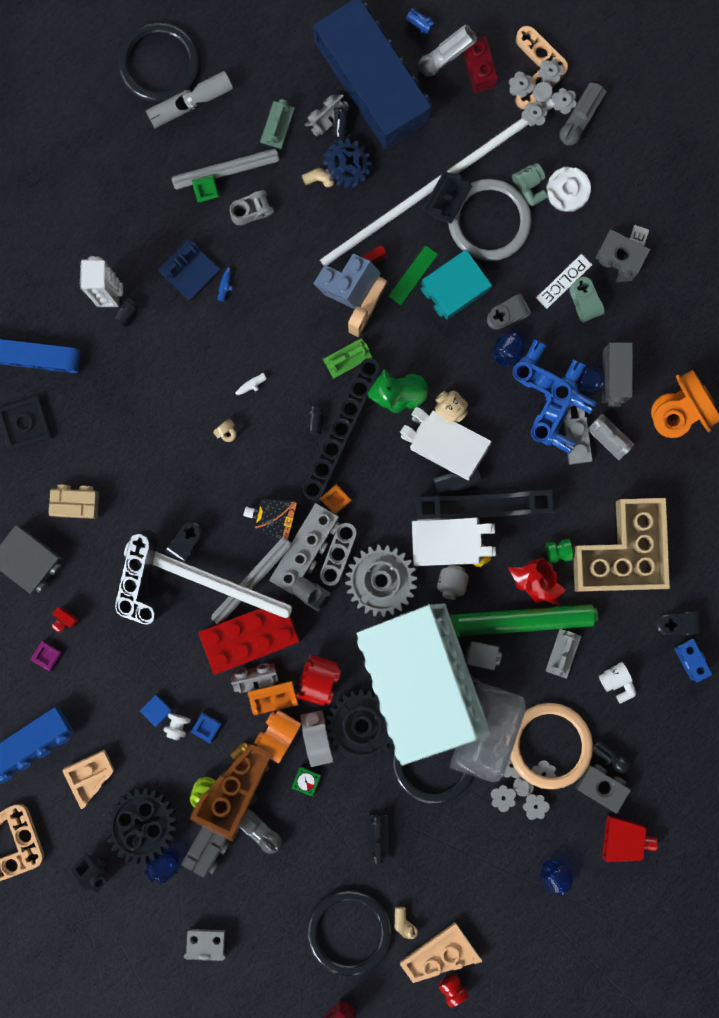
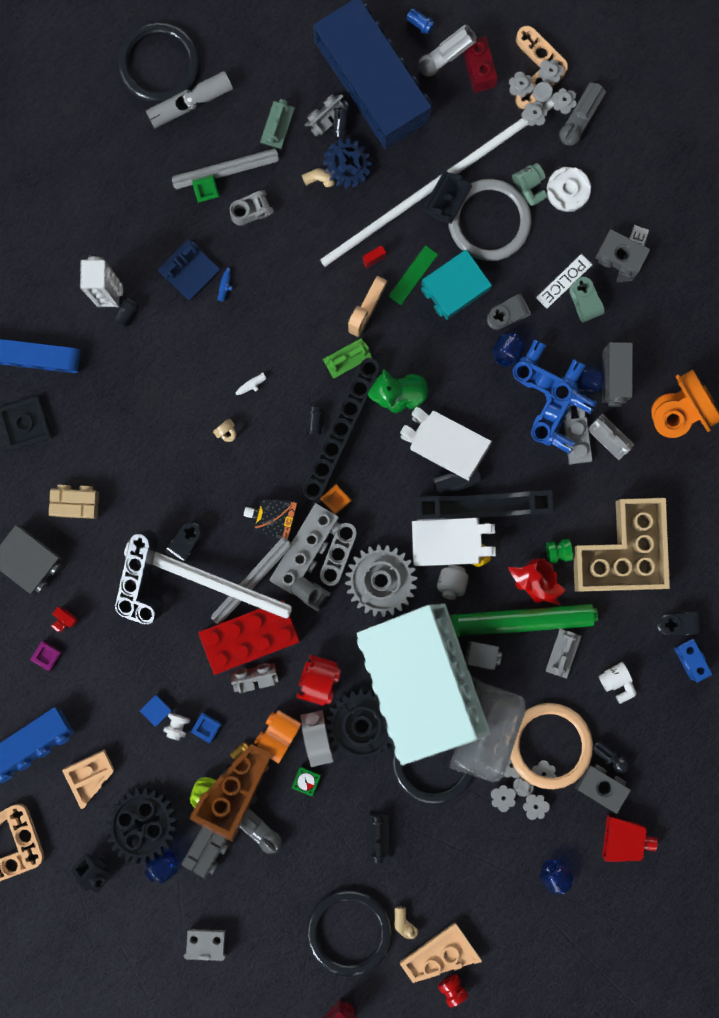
(273, 698): orange hinge -> none
(351, 284): sand blue brick -> none
(451, 406): tan head -> none

